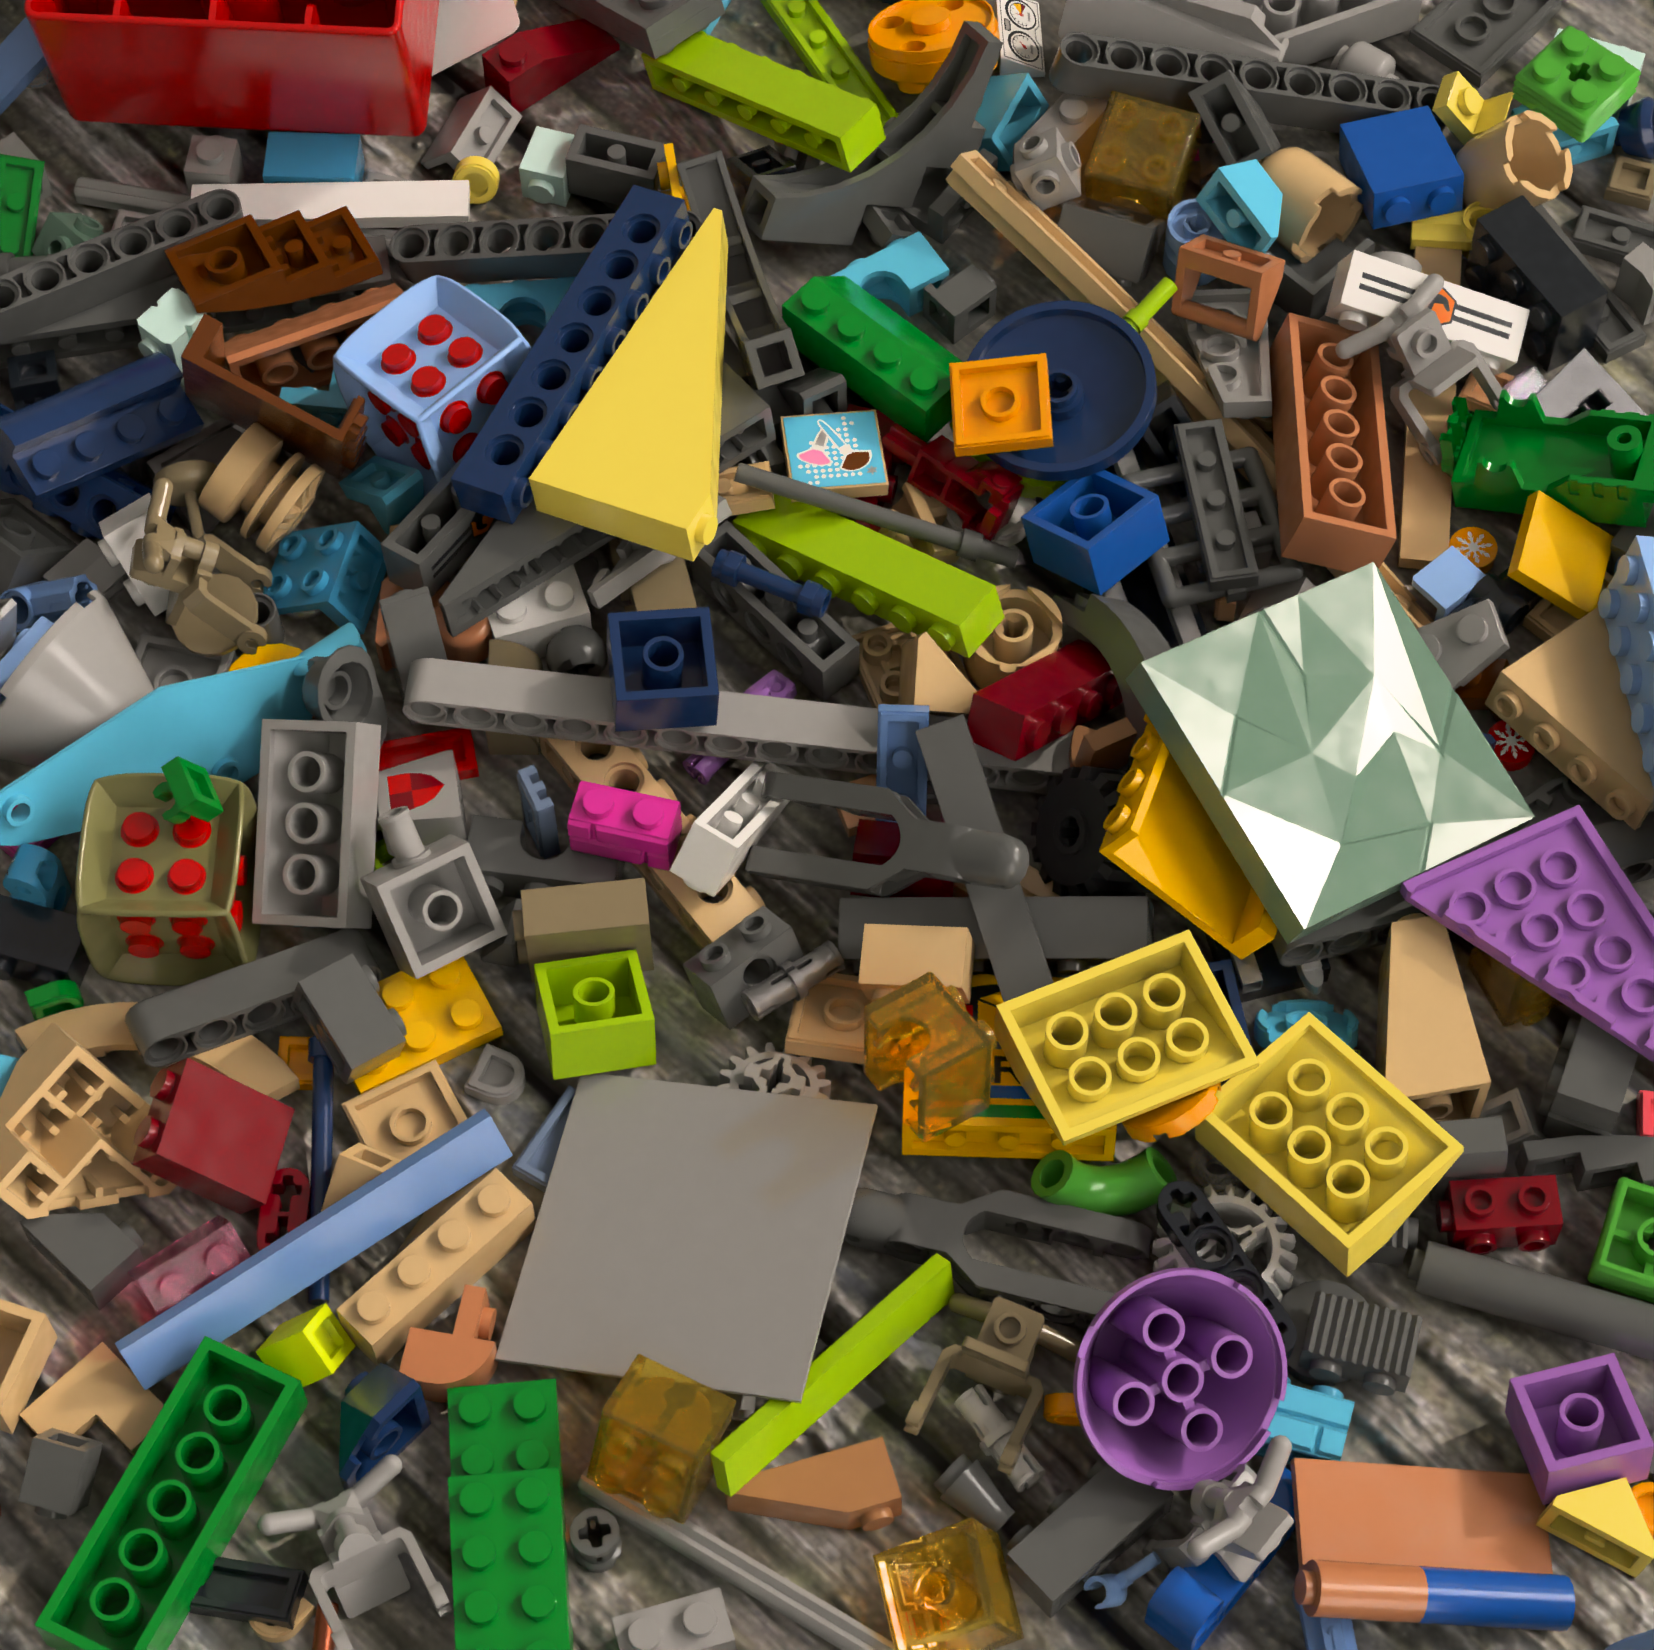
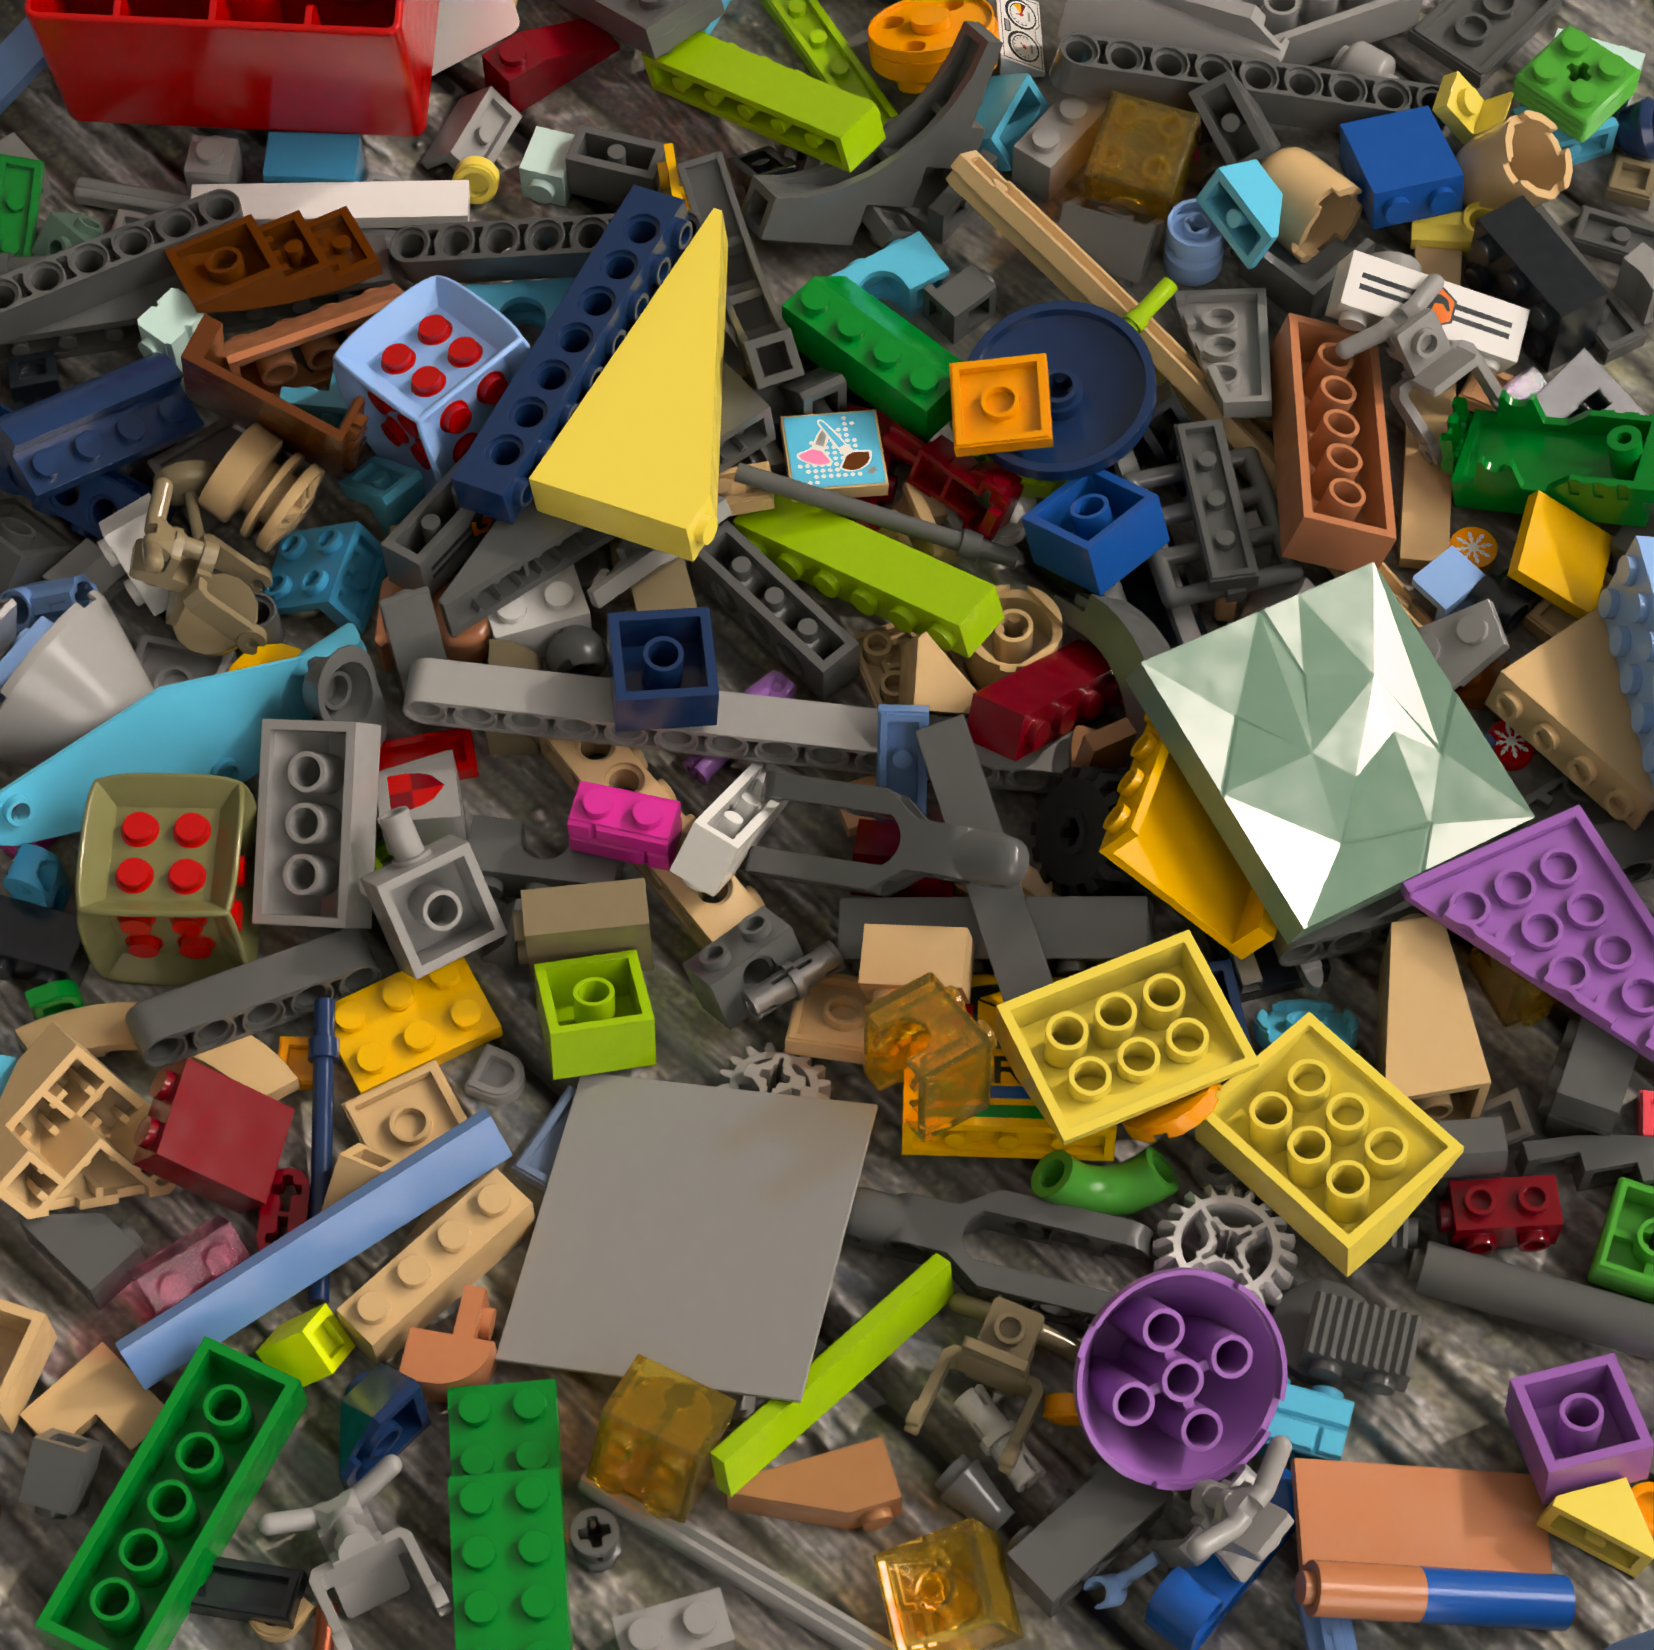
(191, 790): green tile -> none
(350, 1017): dark grey brick -> none
(538, 812): sand blue tile -> none
(732, 569): dark blue bar -> none
(1047, 168): light grey brick -> none
(1234, 264): nougat tile -> none
(1234, 1265): black beam -> none

